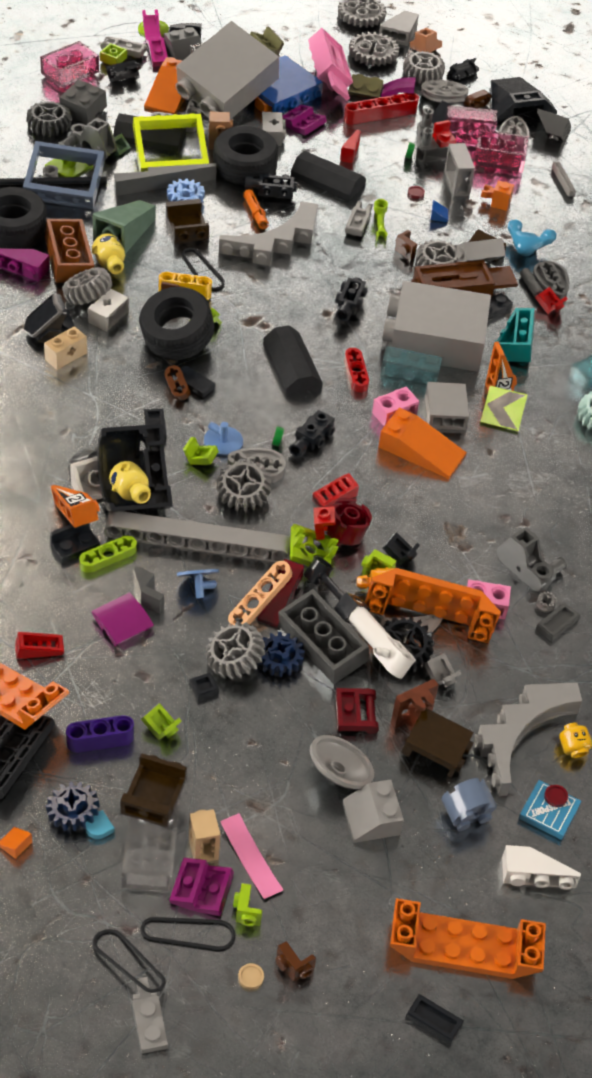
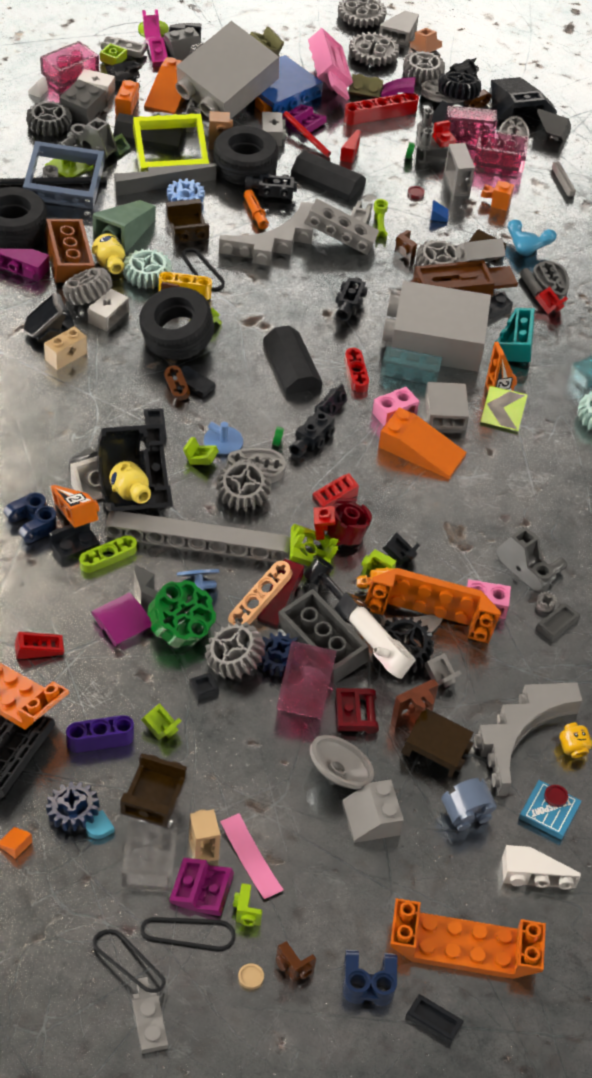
(34, 508): none -> dark blue piece
(39, 88): none -> white slope
(100, 80): none -> white brick
(127, 97): none -> orange brick
(144, 267): none -> light aqua gear
(178, 629): none -> green connector
(306, 679): none -> clear pink brick
(307, 134): none -> red piece
(332, 401): none -> black hinge
(341, 226): none -> light grey brick
(369, 982): none -> dark blue piece
(459, 86): none -> black gear

